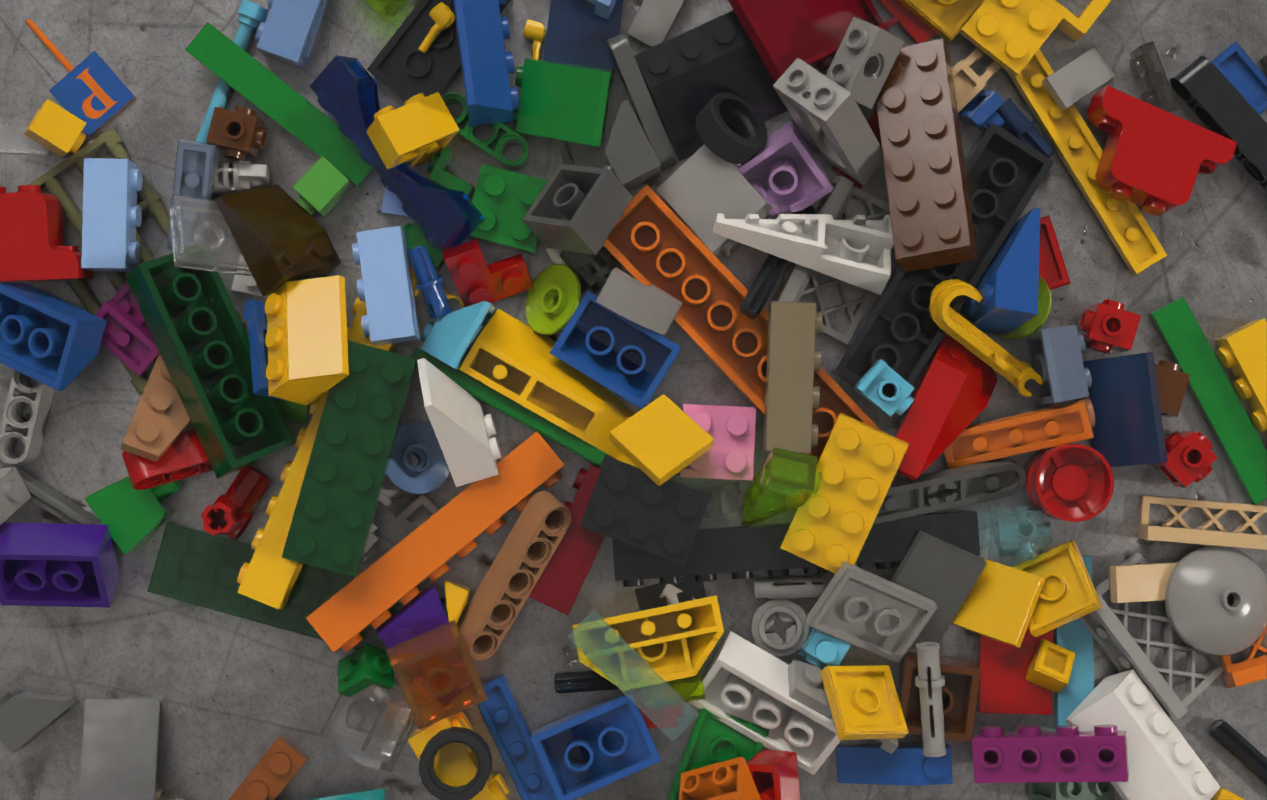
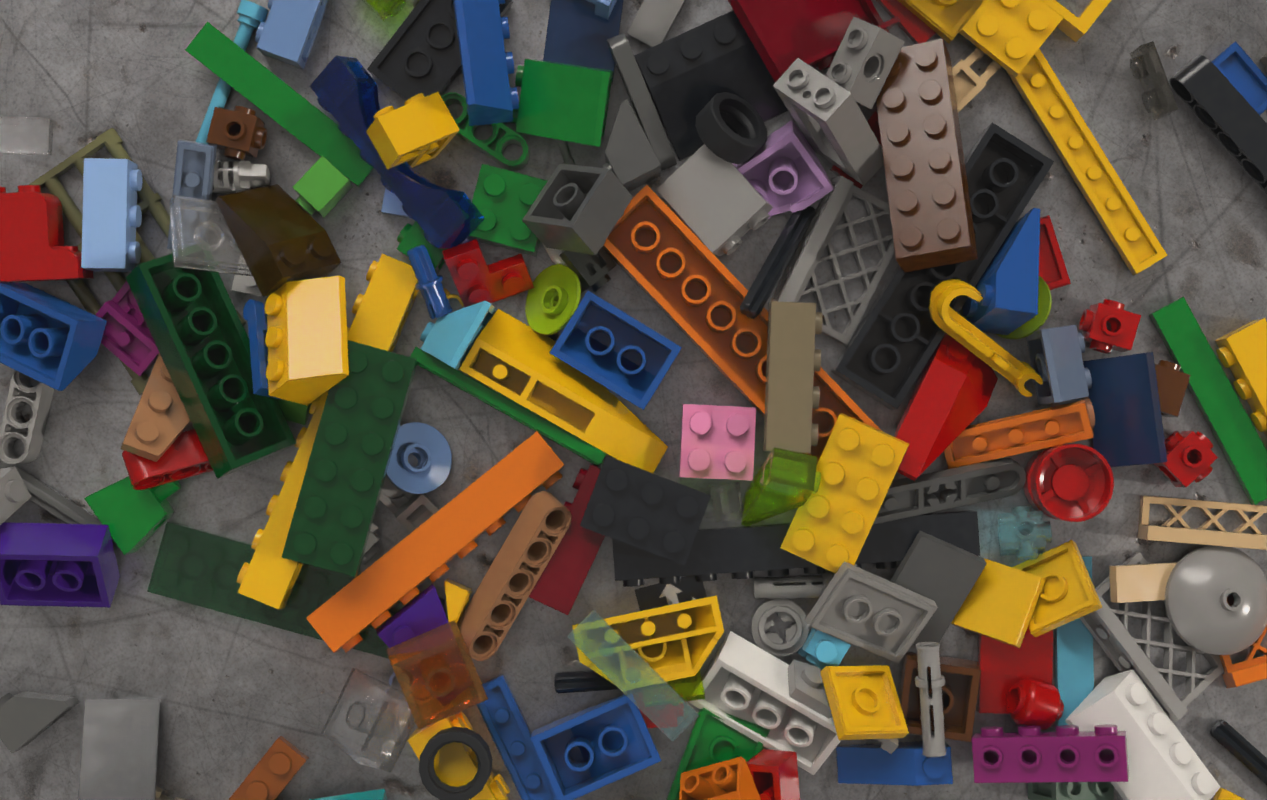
(56, 129): yellow brick -> none
(89, 89): blue piece -> none
(234, 510): red piece -> none
(363, 669): green bracket -> none
(386, 286): light blue brick -> none
(438, 168): green bracket -> none
(443, 18): yellow hand -> none
(459, 426): white slope -> none
(535, 32): yellow hand -> none
(639, 302): light grey slope -> none
(661, 439): yellow tile -> none
(843, 249): white wedge -> none
(871, 389): medium azure brick -> none
(982, 110): blue tile -> none
(1023, 128): dark blue axle -> none
(1034, 703): none -> red head
(1051, 666): yellow slope -> none
(1078, 78): light grey slope -> none
(1151, 152): red brick -> none

